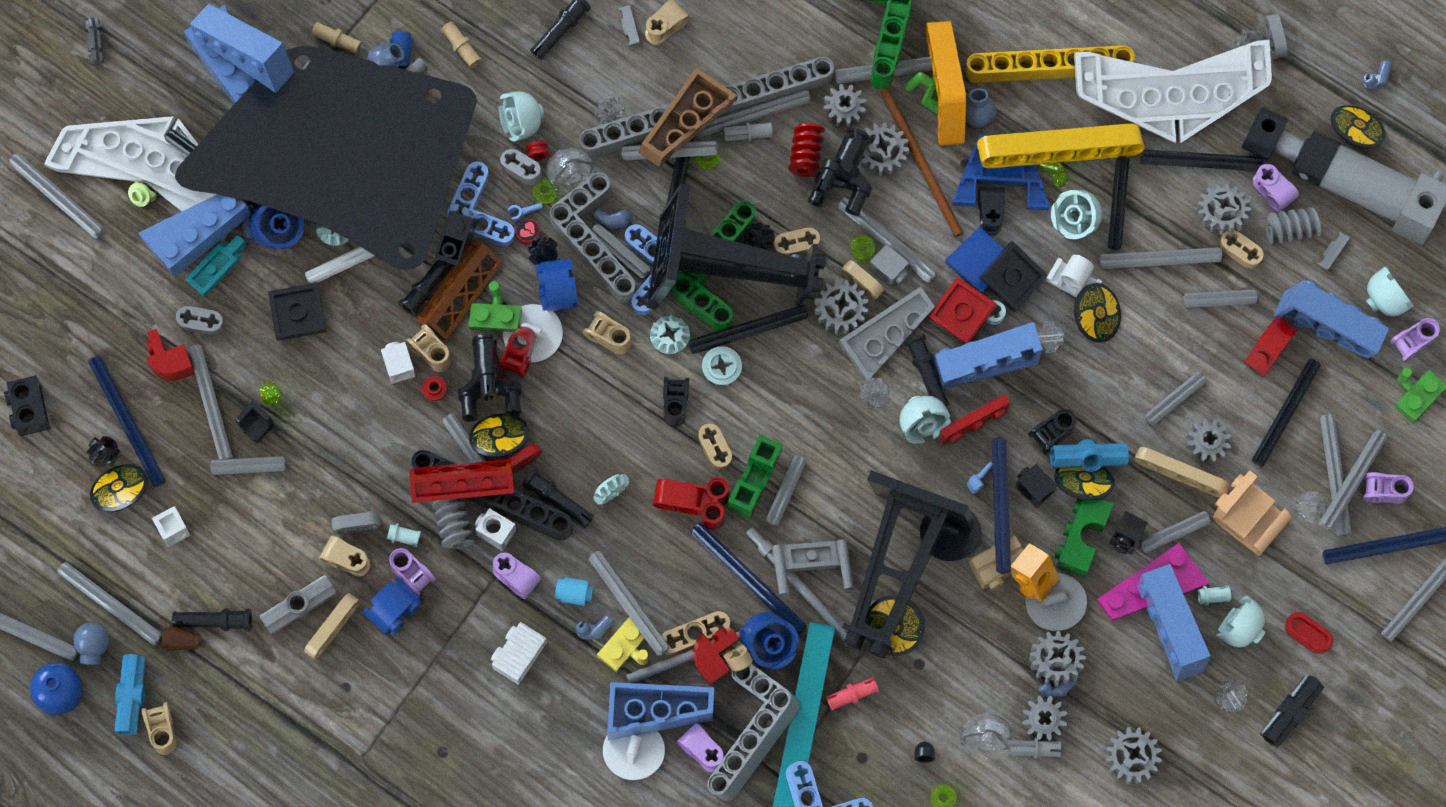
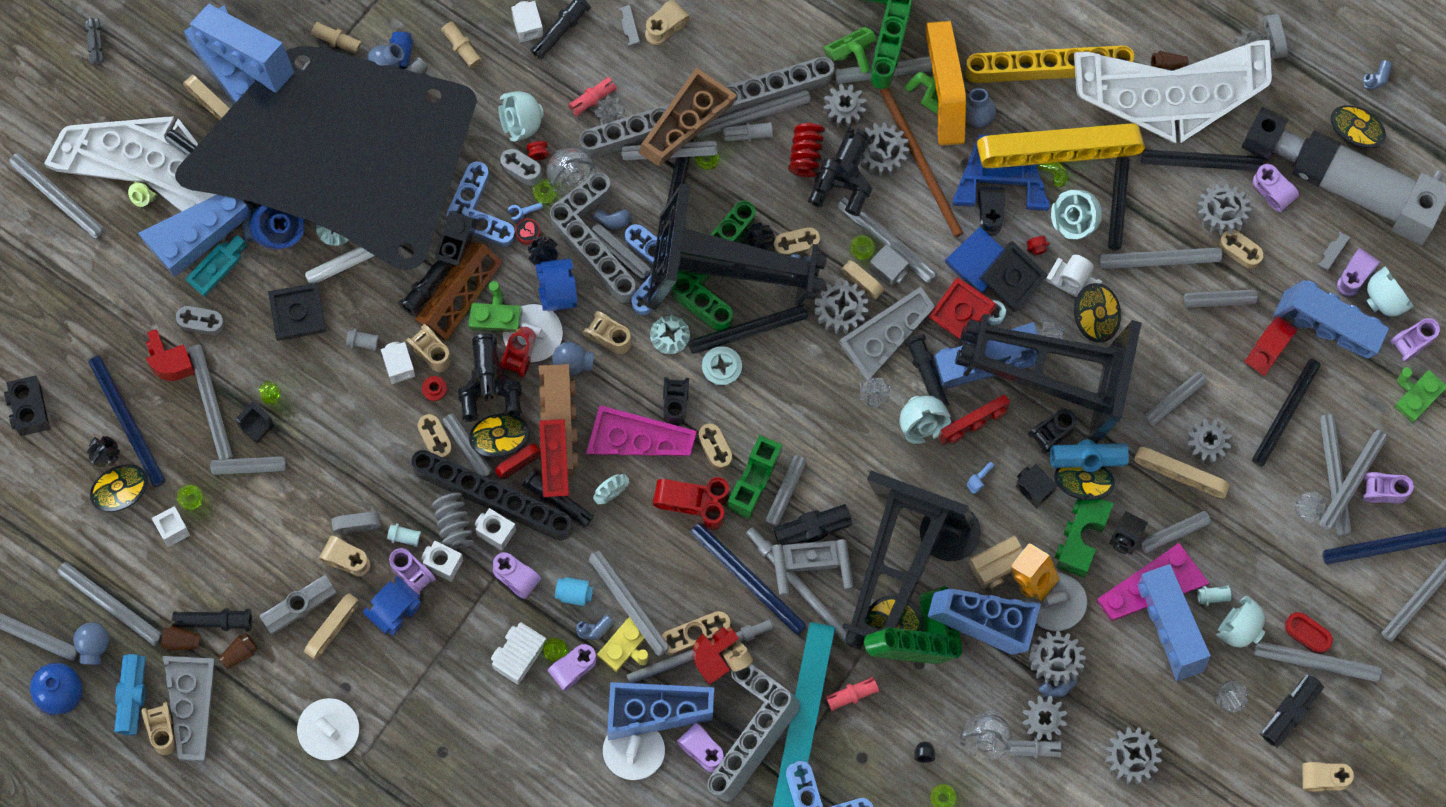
(187, 490): none -> clear neon green plate
(190, 697): none -> light grey wing
(206, 97): none -> tan beam
(238, 651): none -> reddish brown cone
(328, 729): none -> white shield
(362, 339): none -> light grey pin
(439, 435): none -> tan beam
(446, 570): none -> white brick
(461, 481): red fence -> none
(527, 21): none -> white brick
(554, 458): none -> red plate
(554, 649): none -> clear neon green plate
(556, 404): none -> medium nougat wedge
(569, 670): none -> lavender piece
(575, 356): none -> sand blue piece
(591, 96): none -> coral pin
(635, 435): none -> dark pink wing
(782, 637): blue brick -> none
(813, 526): none -> black piece
(854, 42): none -> bright green plate
(933, 646): none -> green beam
(990, 619): none -> medium blue wedge
(1001, 506): dark blue axle -> none
(1037, 245): none -> red plate
(1114, 380): none -> black piece
(1168, 61): none -> reddish brown cone
(1250, 514): light nougat piece -> none
(1293, 223): light grey piece -> none
(1318, 661): none -> light grey axle
(1321, 776): none -> tan piece
(1357, 271): none -> lavender piece

